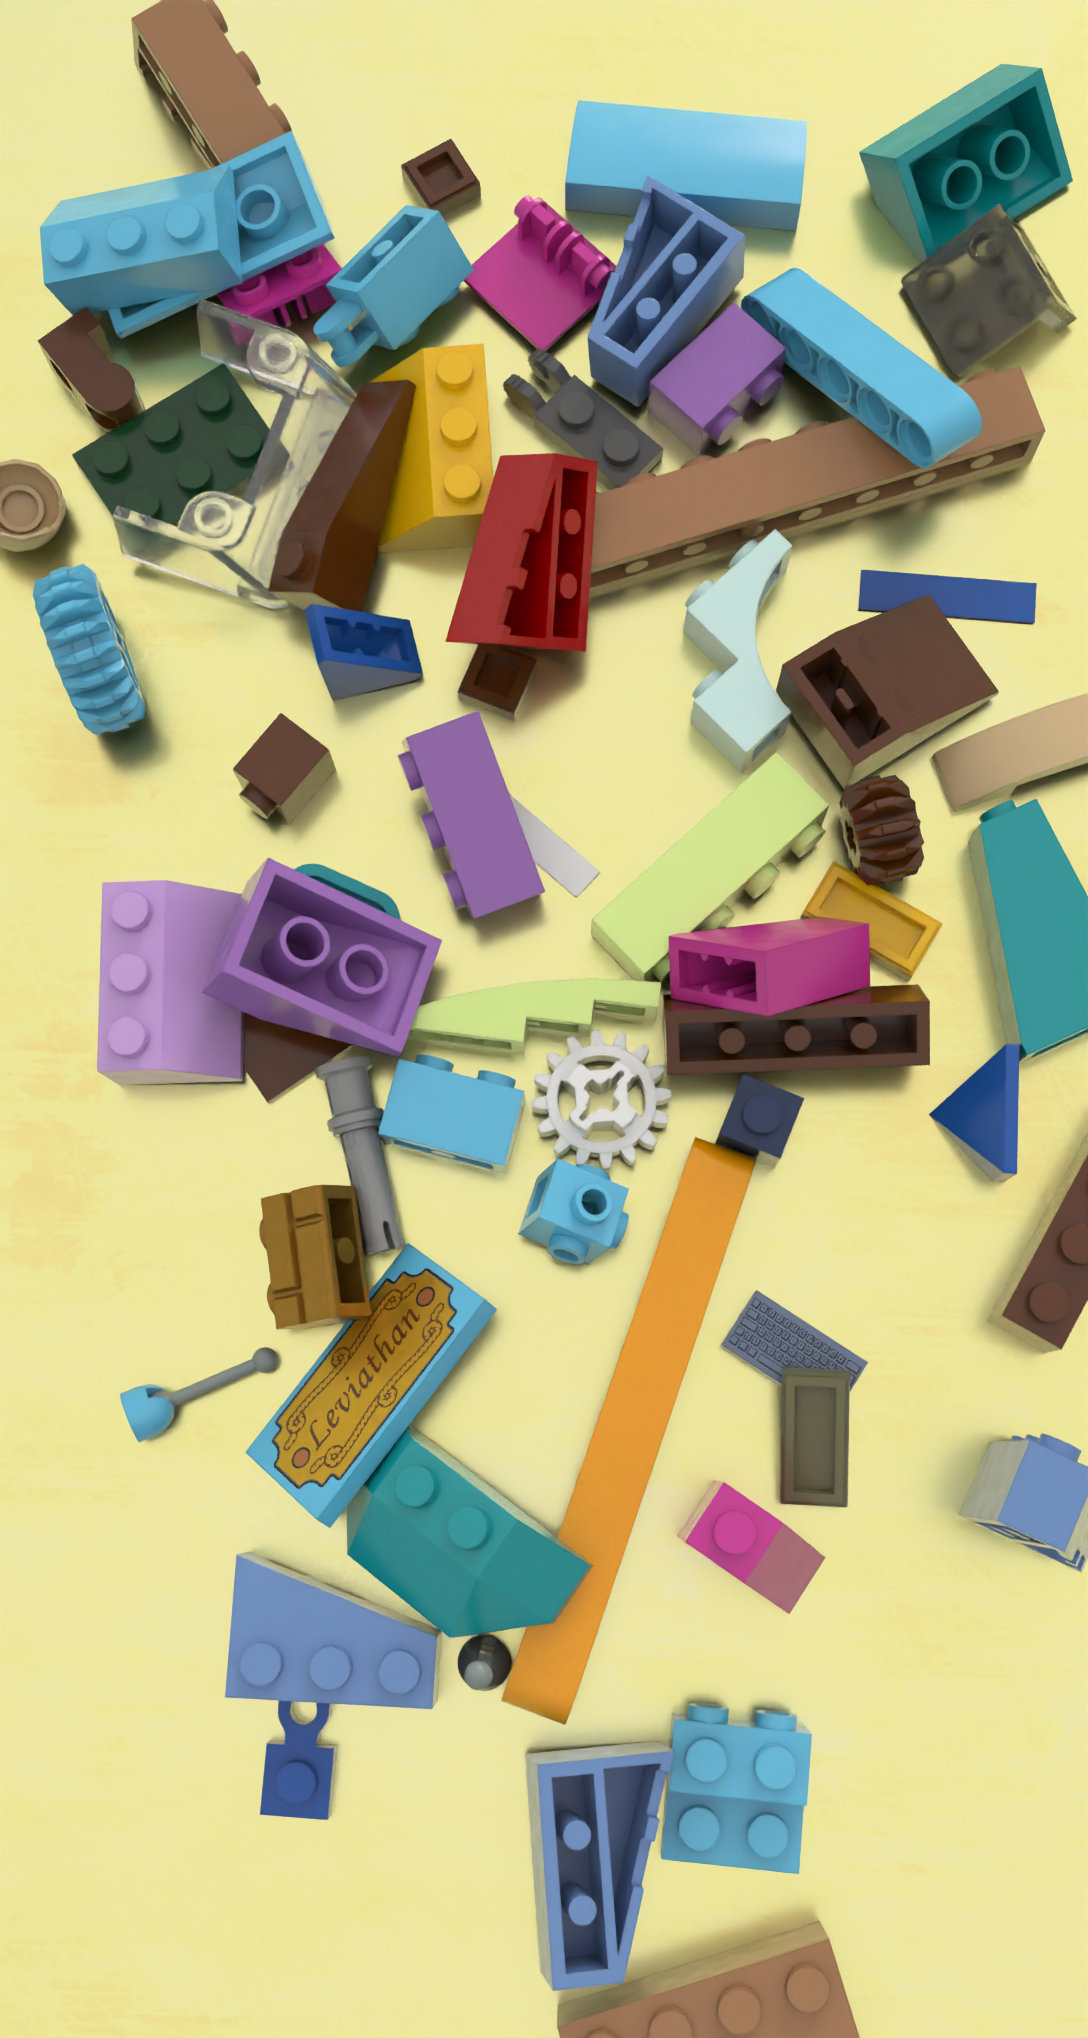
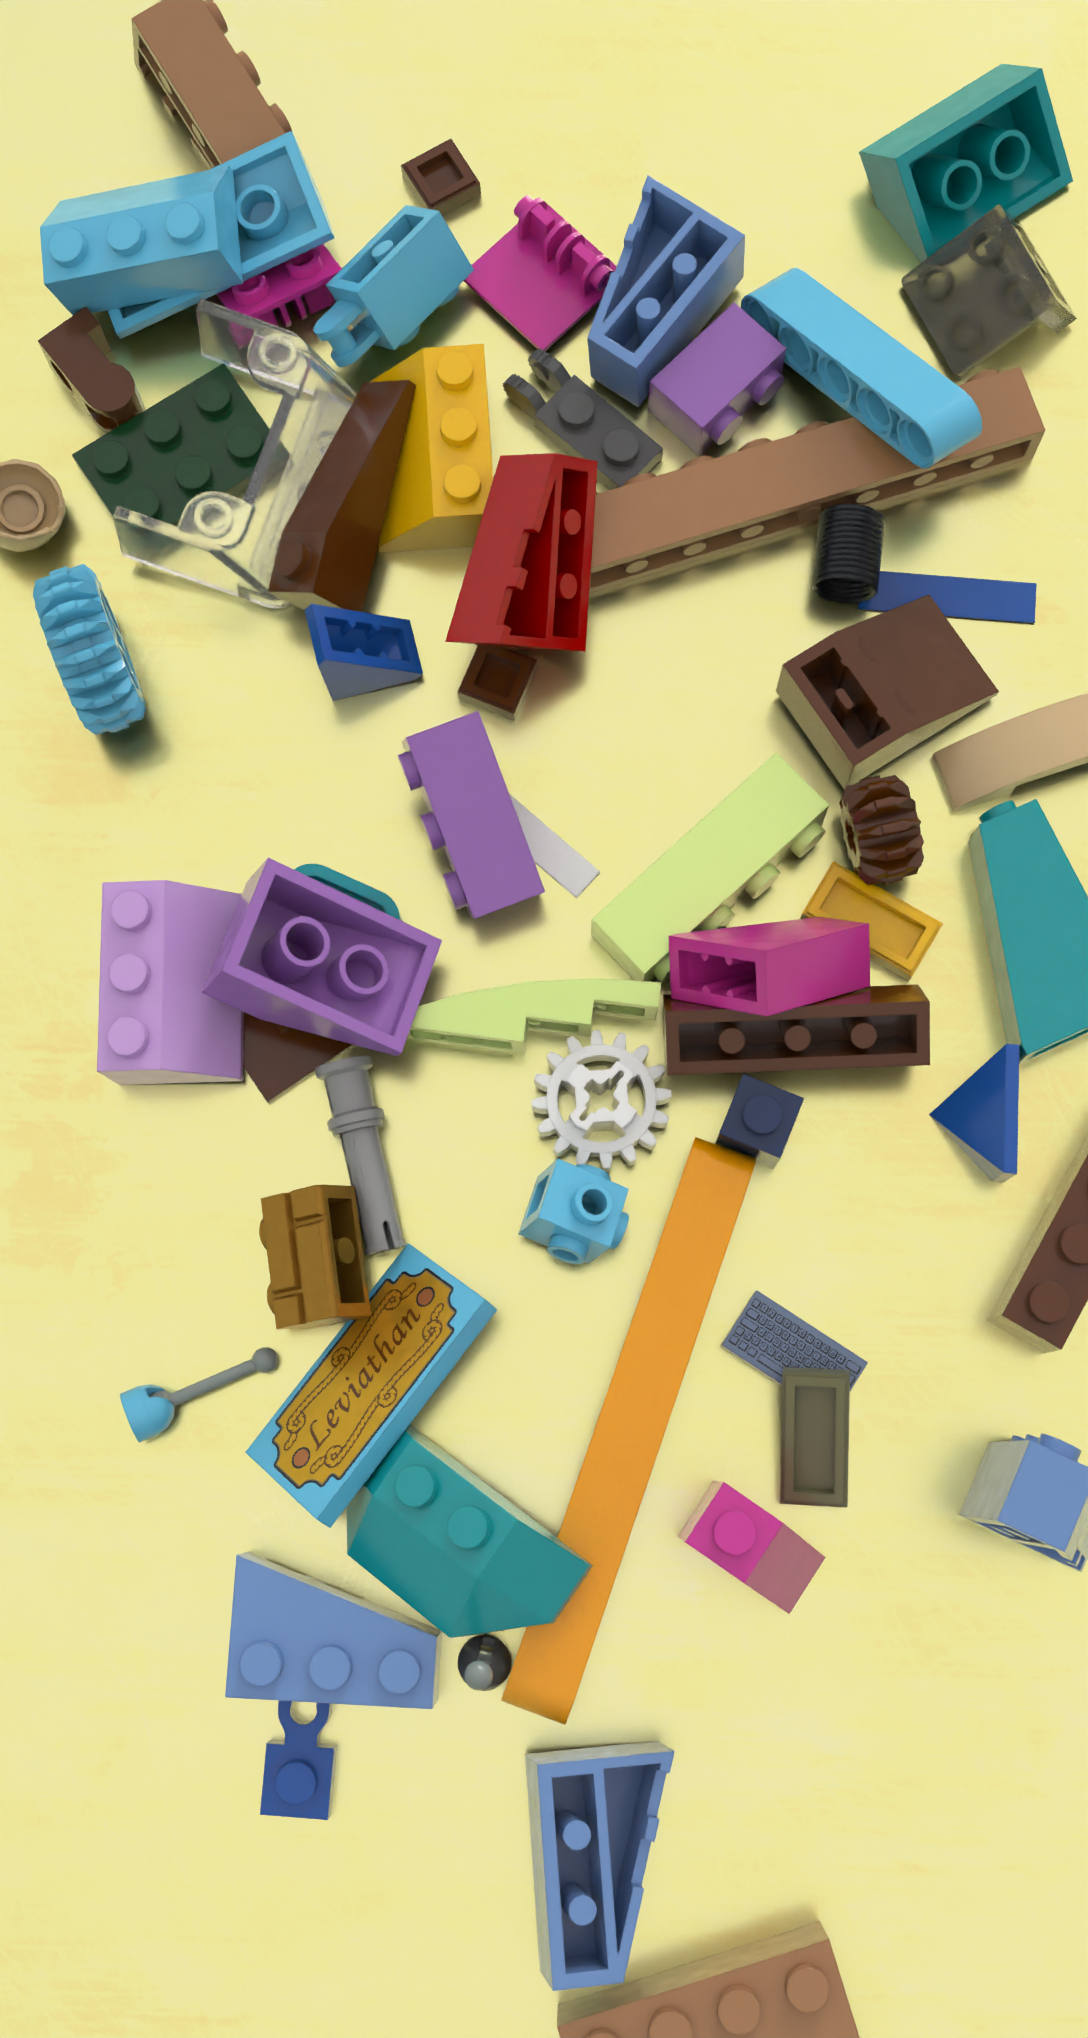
(283, 770): reddish brown brick -> none
(453, 1113): medium azure brick -> none
(725, 163): medium azure slope -> none
(736, 1789): medium azure plate -> none
(738, 707): light aqua arch -> none
(848, 553): none -> black piece

